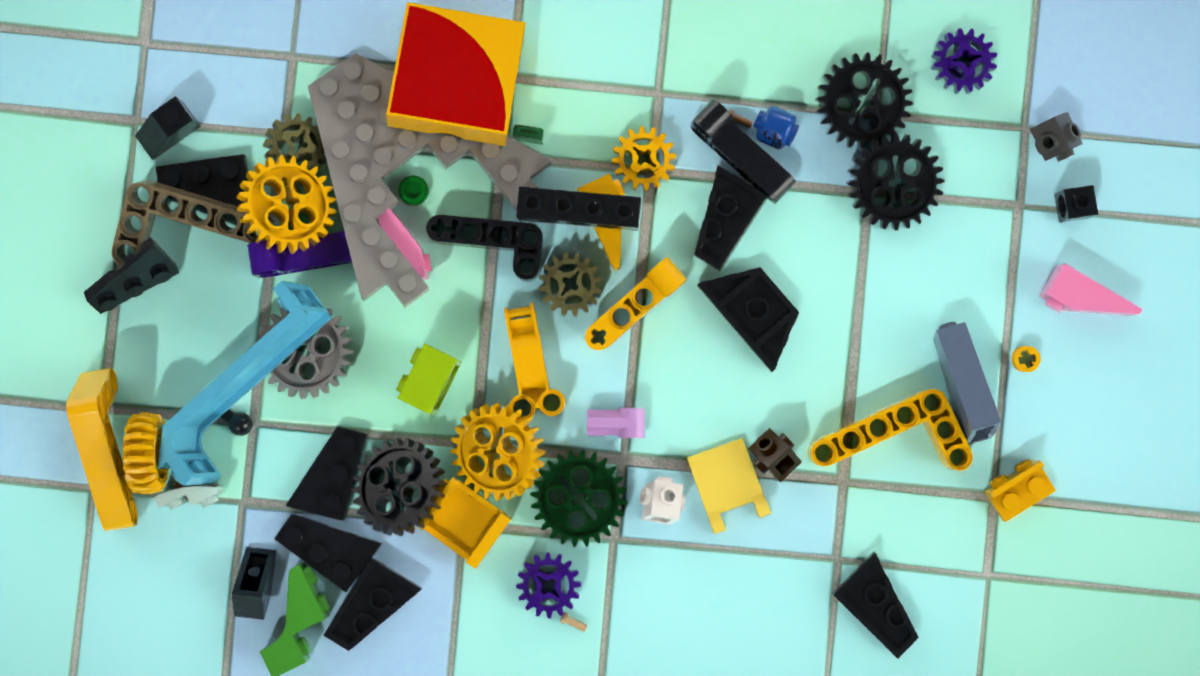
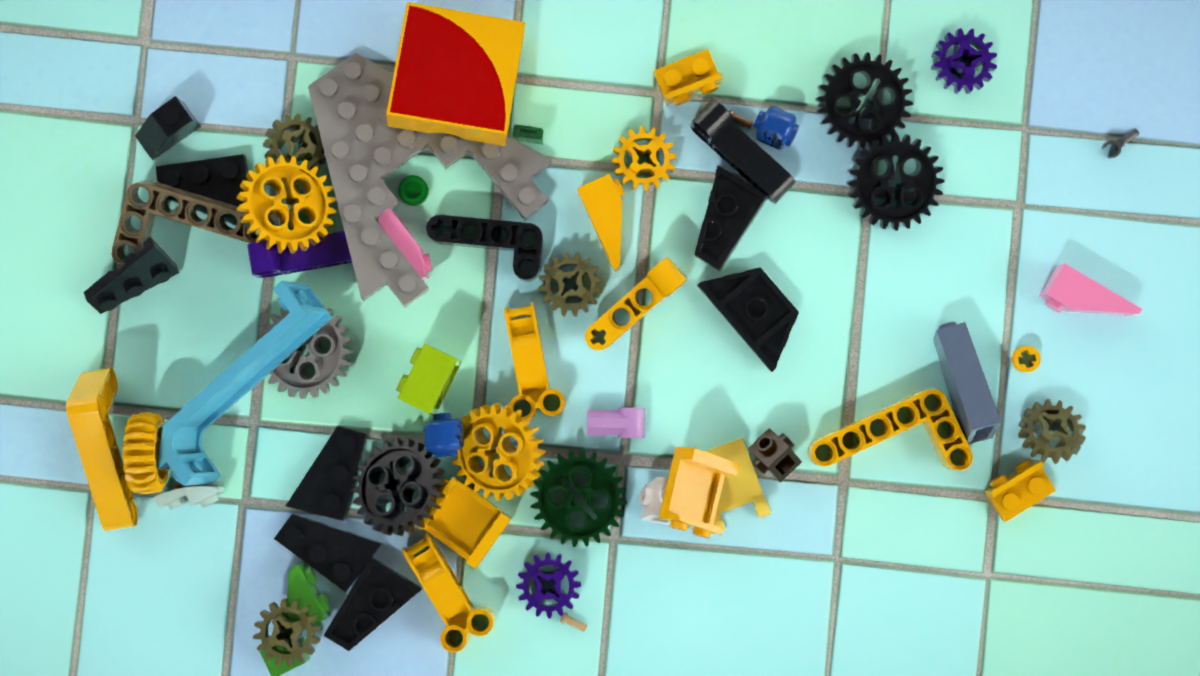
(239, 423): black bar -> none
(254, 583): black slope -> none
(293, 642): none -> olive gear
(443, 435): none -> blue head
(446, 593): none -> yellow piece
(578, 208): black brick -> none
(688, 77): none -> yellow bracket
(695, 490): none -> yellow panel
(875, 604): black wing -> none
(1057, 137): dark grey brick -> none
(1062, 441): none -> olive gear
(1076, 204): black brick -> none
(1118, 144): none -> dark grey hand

